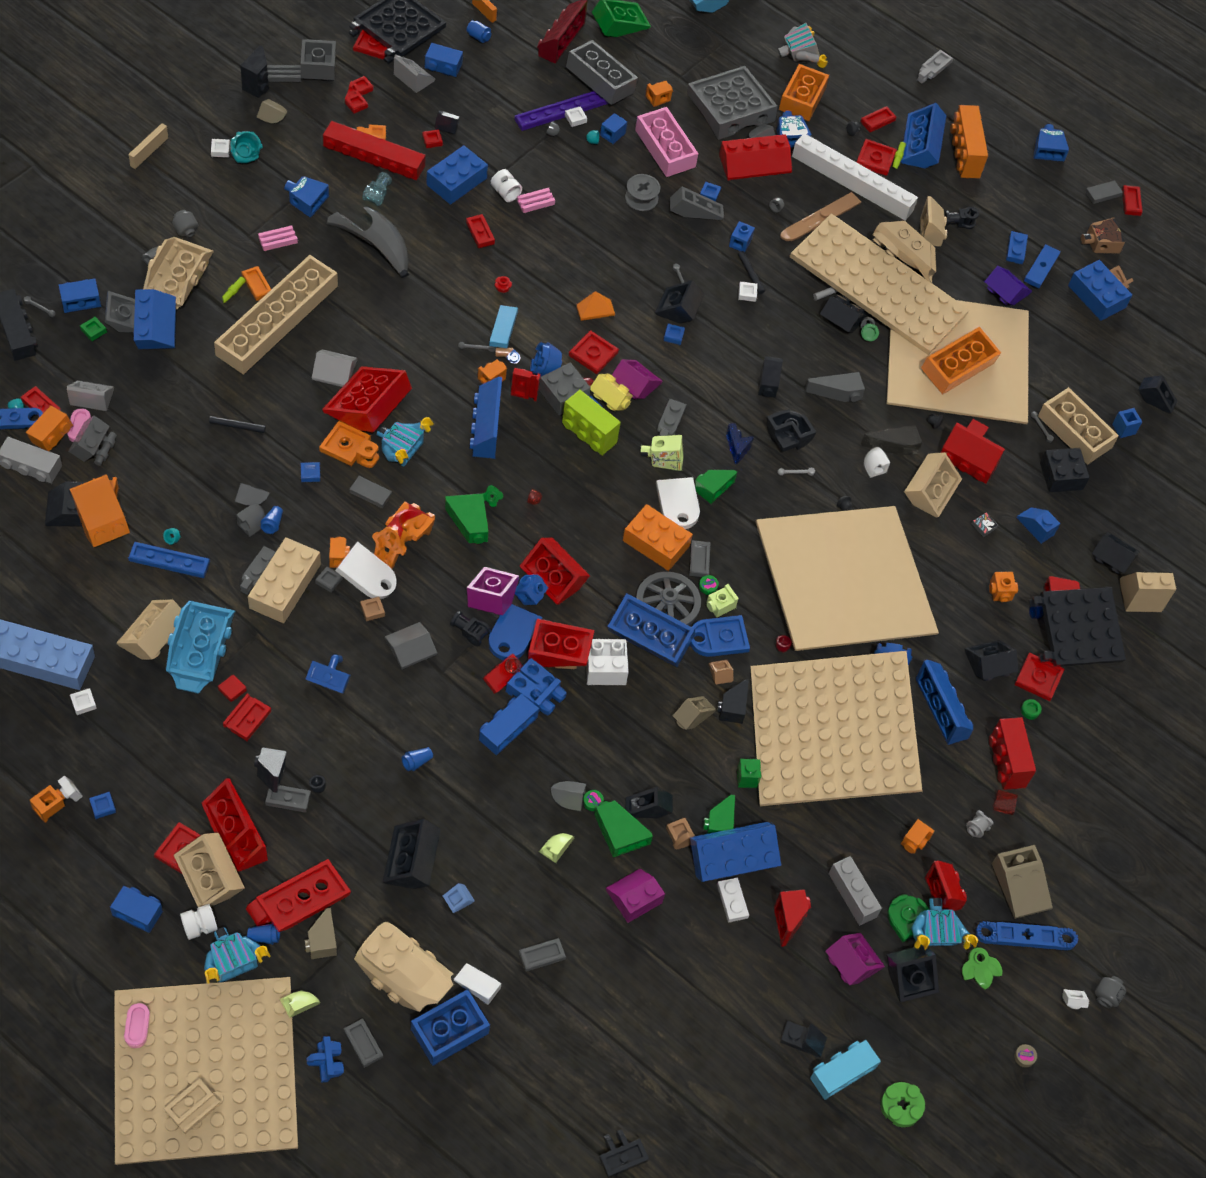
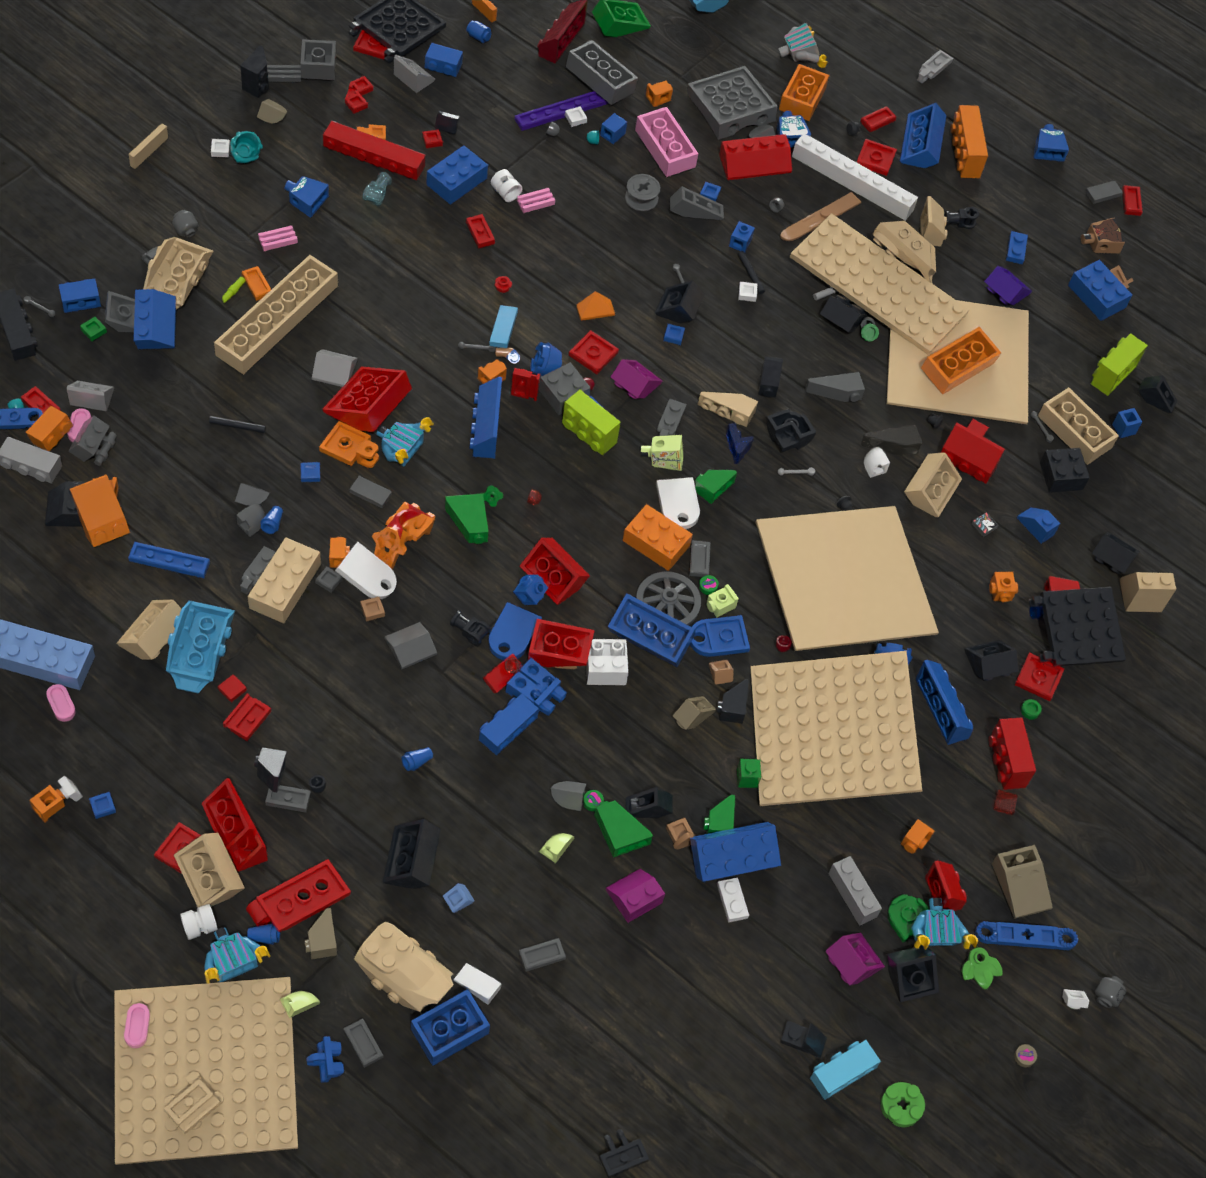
(60, 702): none -> bright pink tile
(83, 701): white plate -> none
(136, 908): blue brick -> none
(167, 537): teal hinge -> none
(328, 675): blue plate -> none
(380, 234): dark grey piece -> none
(492, 591): magenta slope -> none
(611, 392): light yellow brick -> none
(729, 405): none -> tan slope
(790, 912): red slope -> none
(899, 154): lime piece -> none
(979, 824): light grey brick -> none
(1042, 266): blue tile -> none
(1118, 364): none -> lime brick

